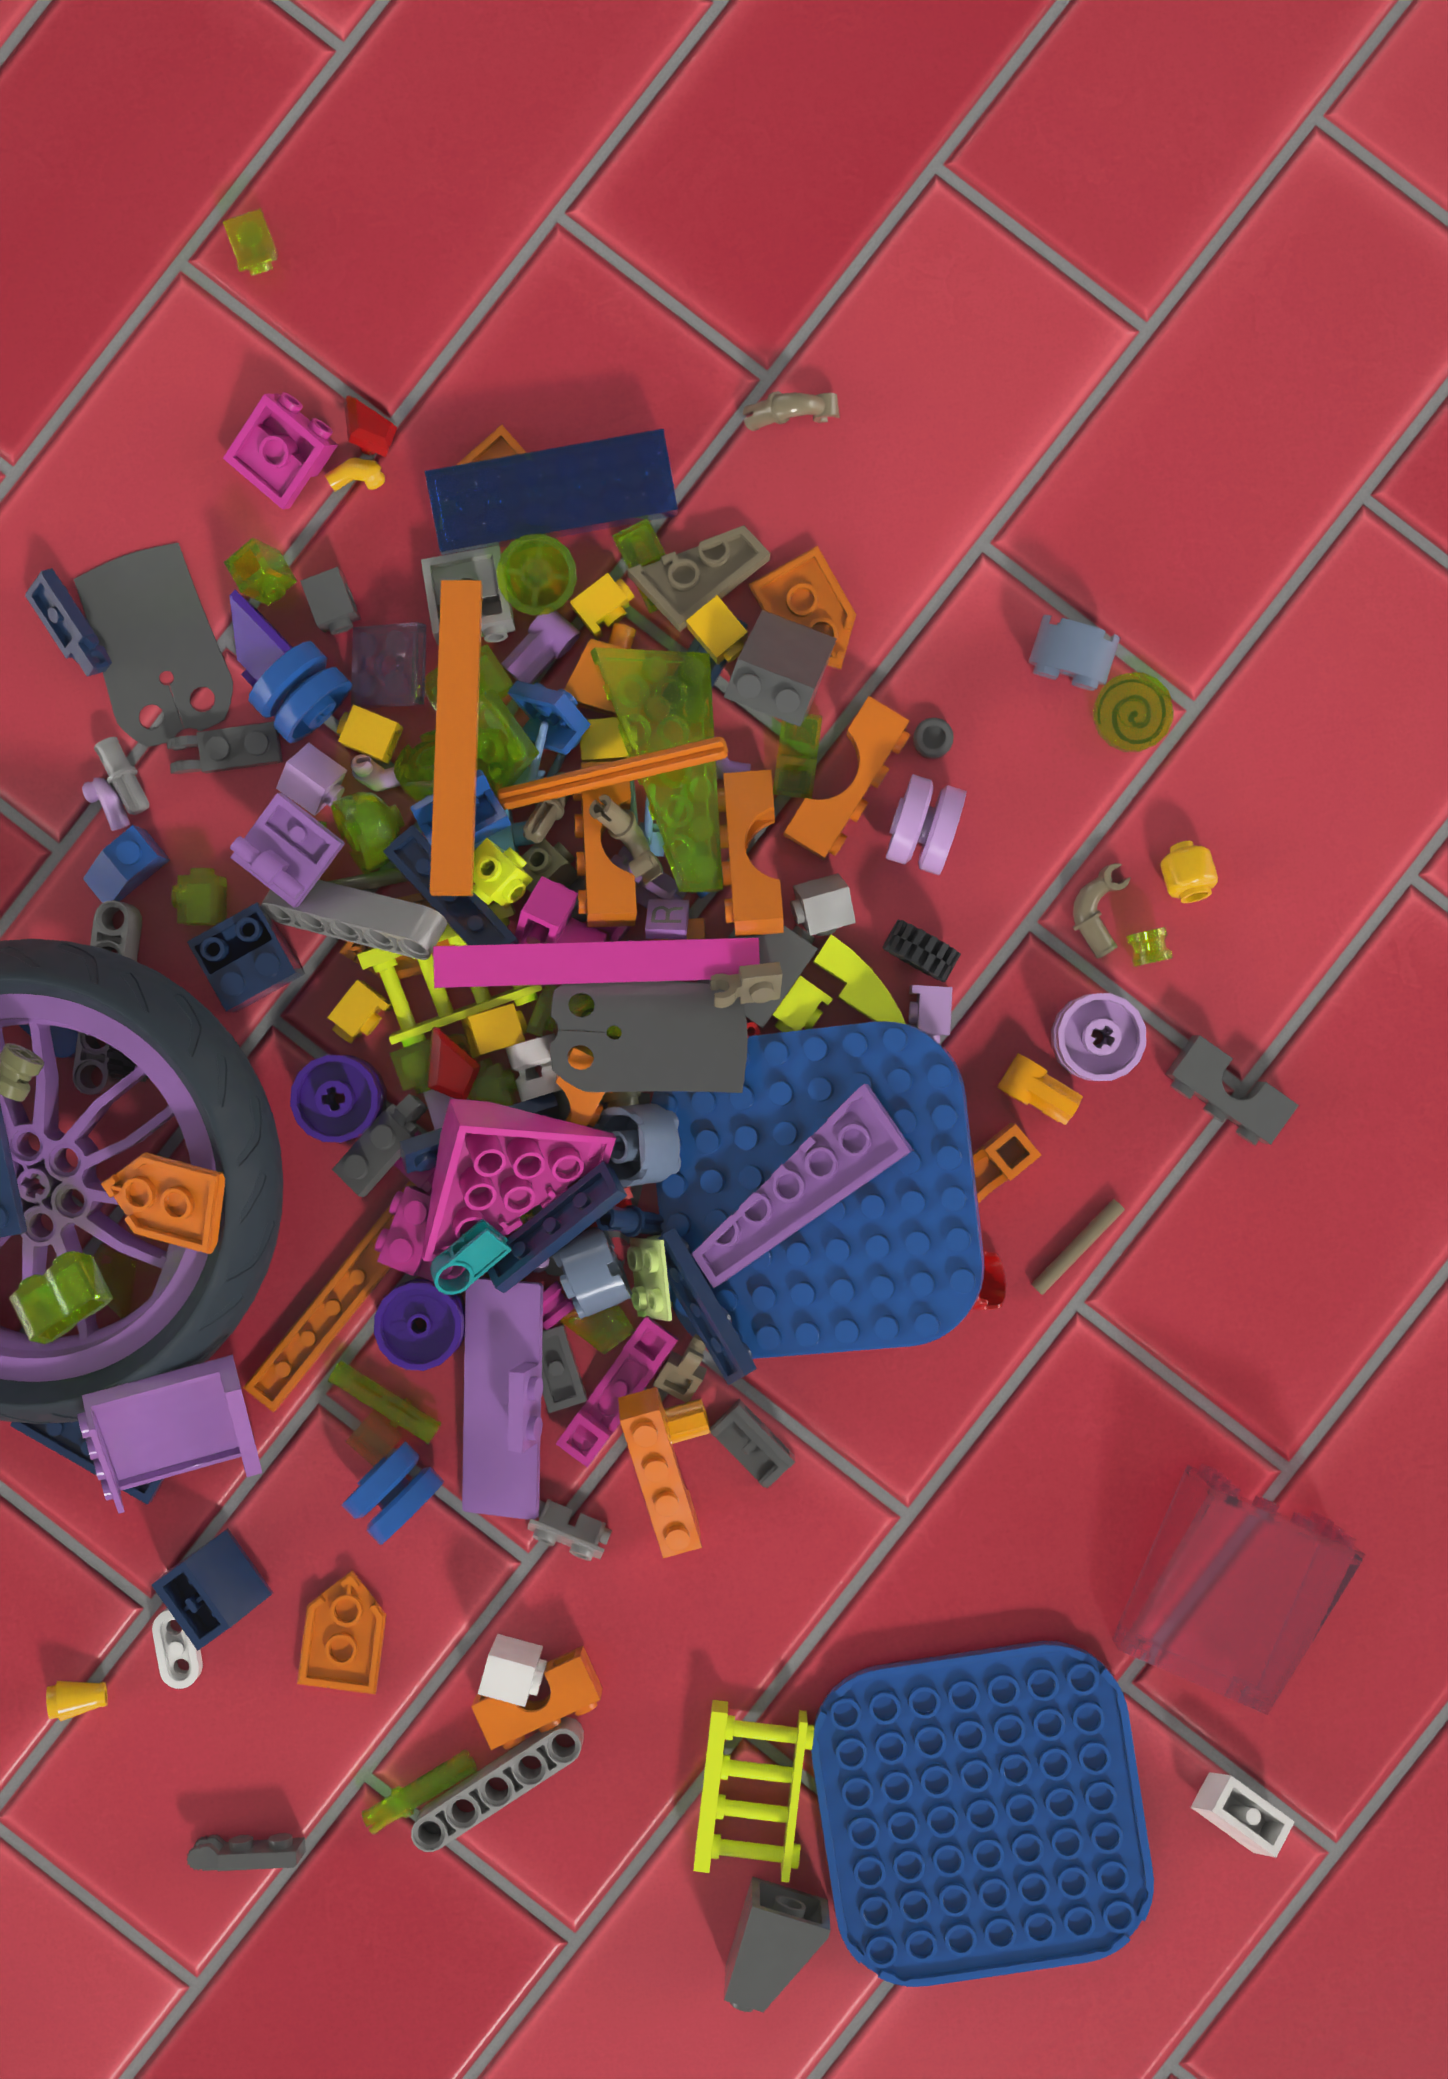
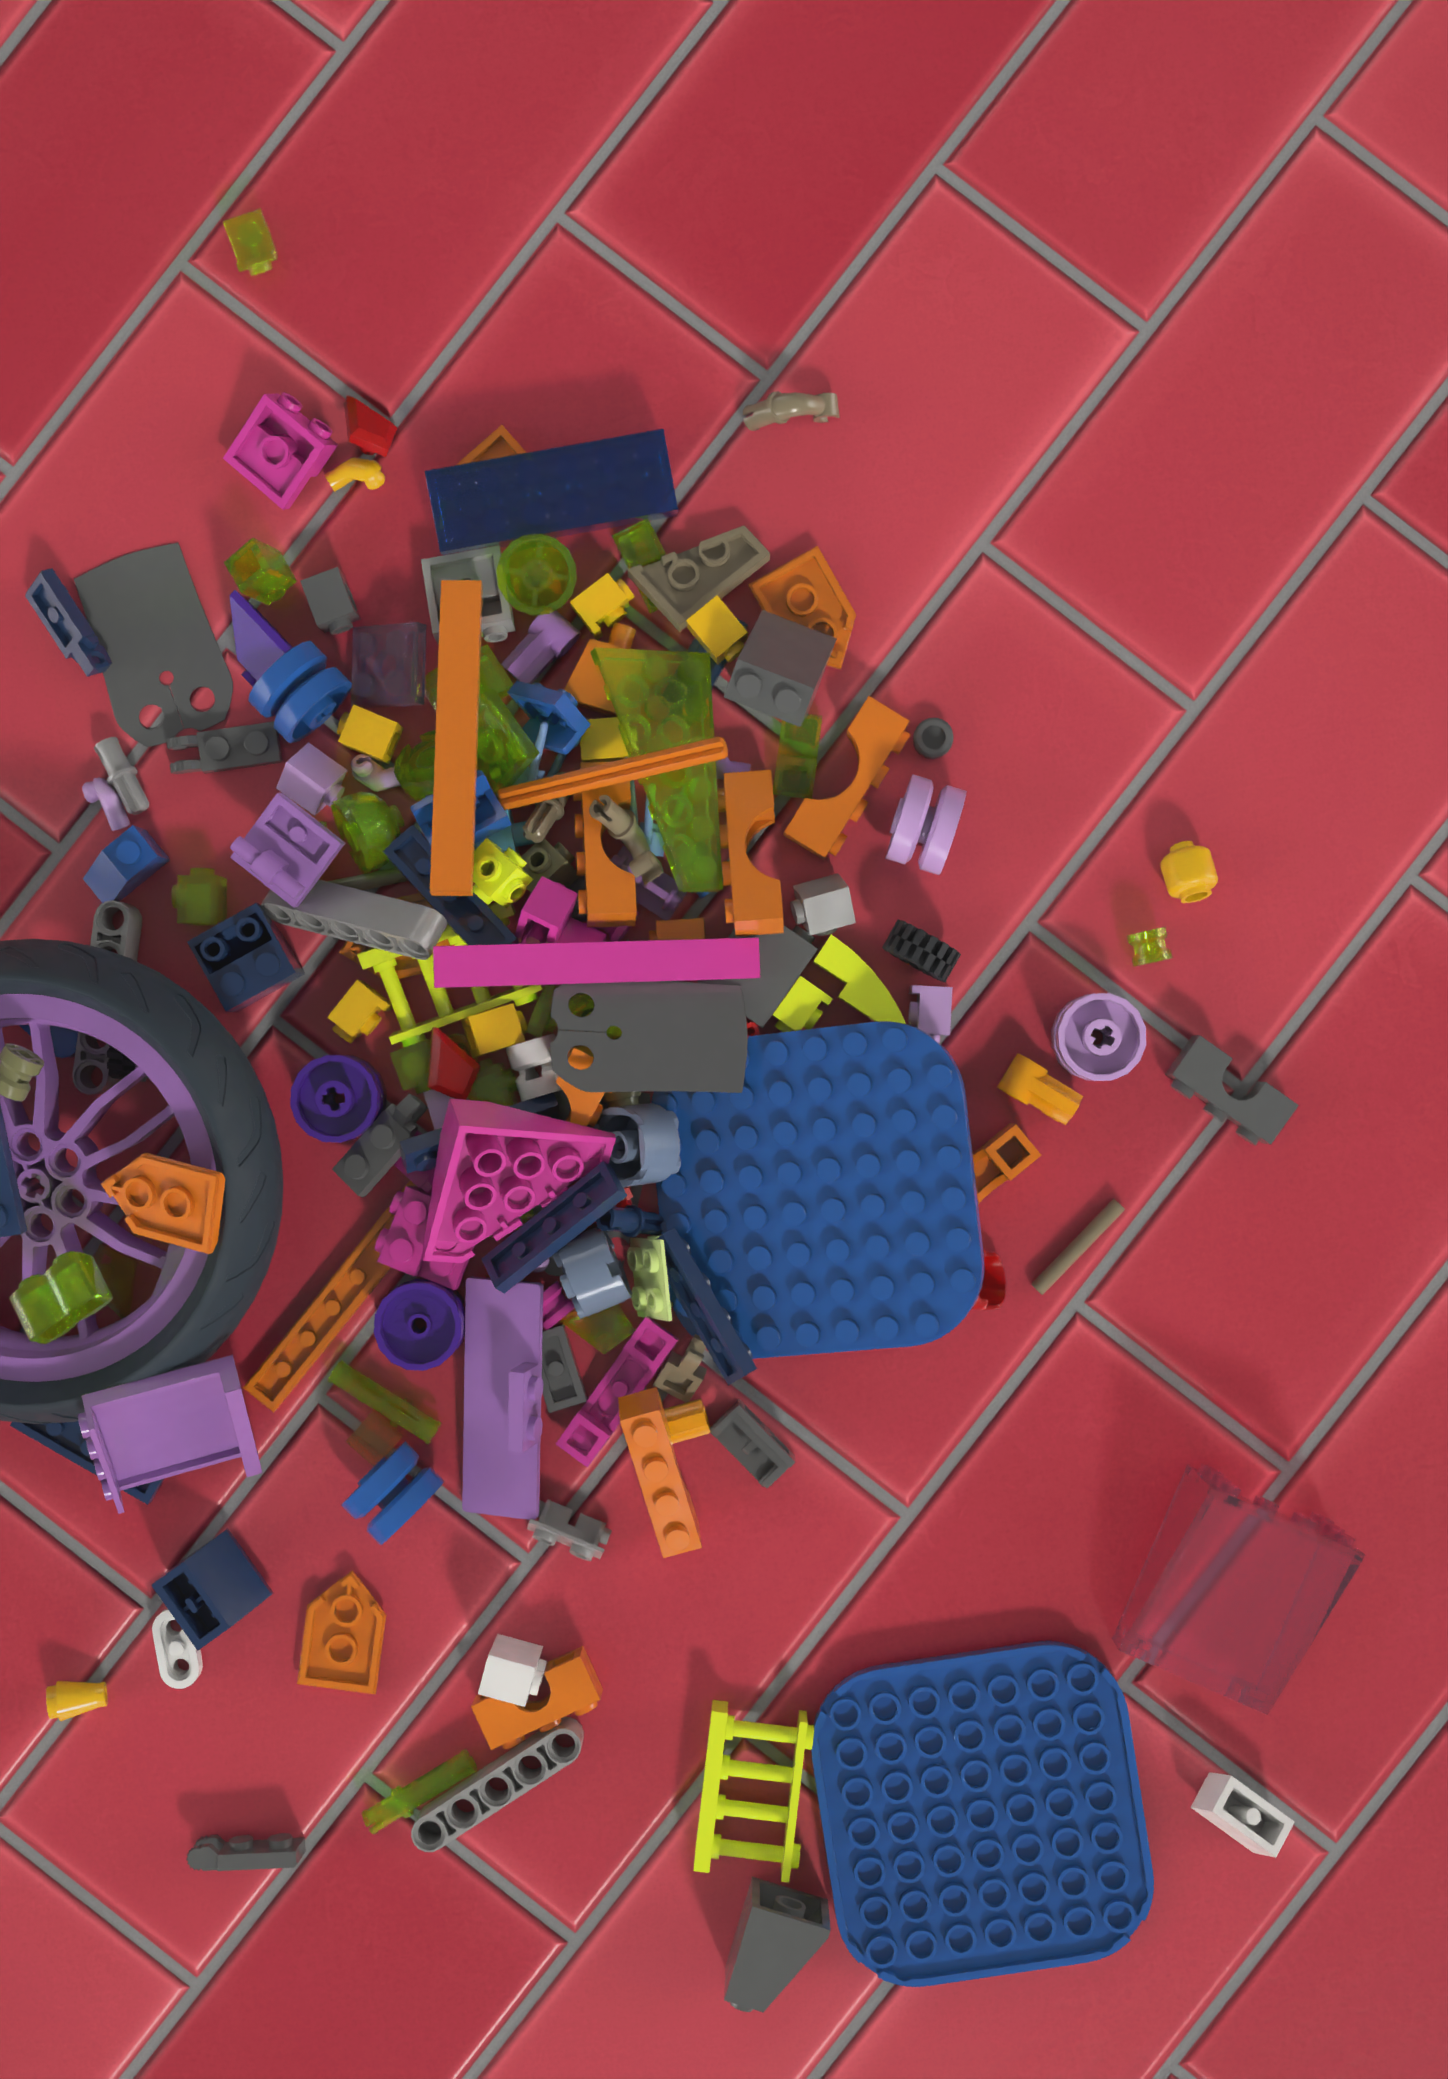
(475, 1251): teal piece -> none
(667, 919): medium lavender tile -> none
(753, 984): dark tan plate -> none
(825, 1169): medium lavender wing -> none
(1073, 651): sand blue brick -> none
(1087, 915): dark tan piece -> none
(1133, 712): clear neon green tile -> none

